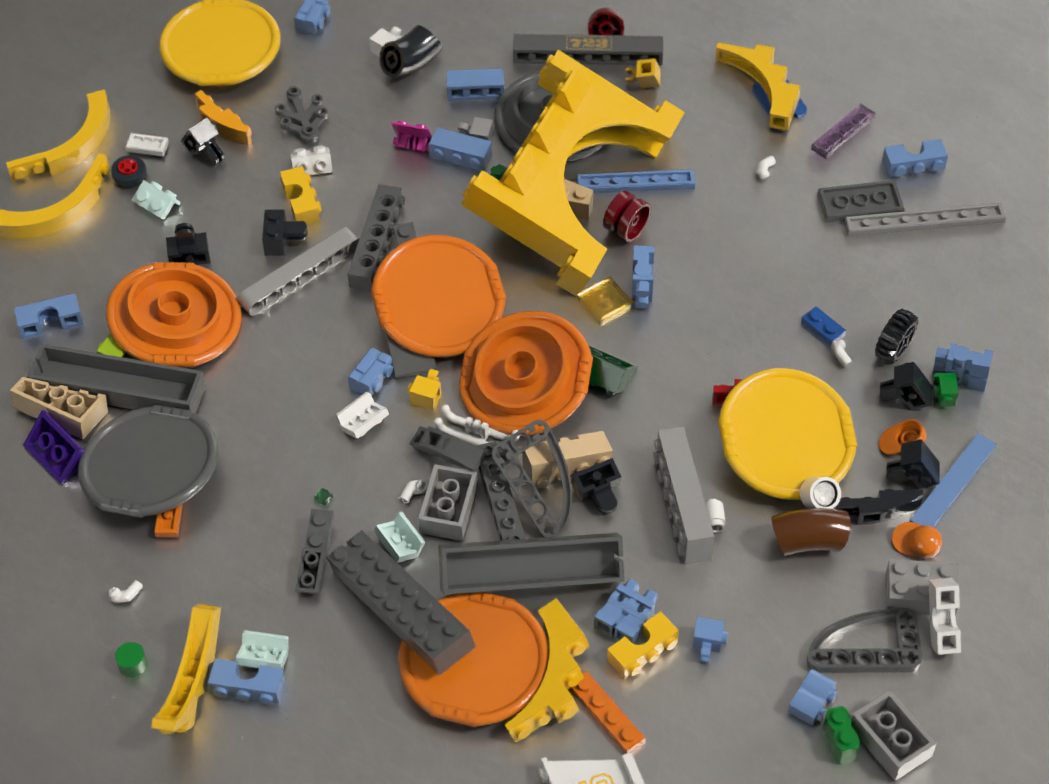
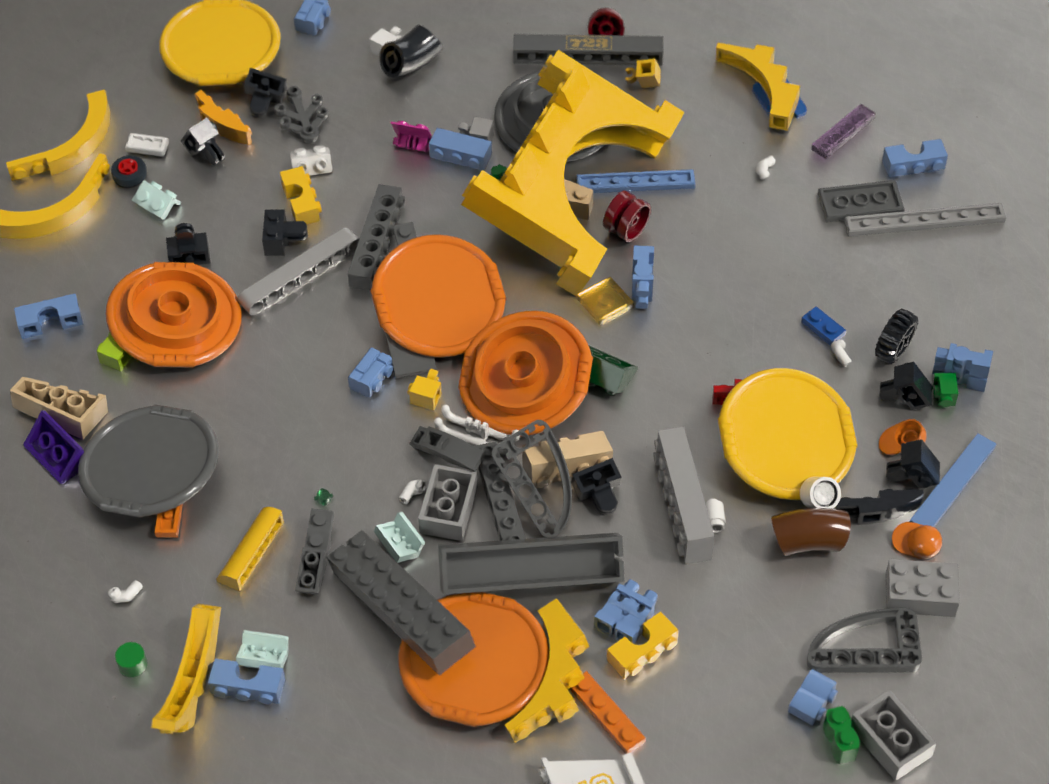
(123, 380): dark grey piece -> none
(251, 548): none -> yellow brick
(264, 89): none -> black brick
(361, 416): white bracket -> none
(475, 84): medium blue brick -> none
(709, 636): medium blue brick -> none
(943, 626): white arch -> none

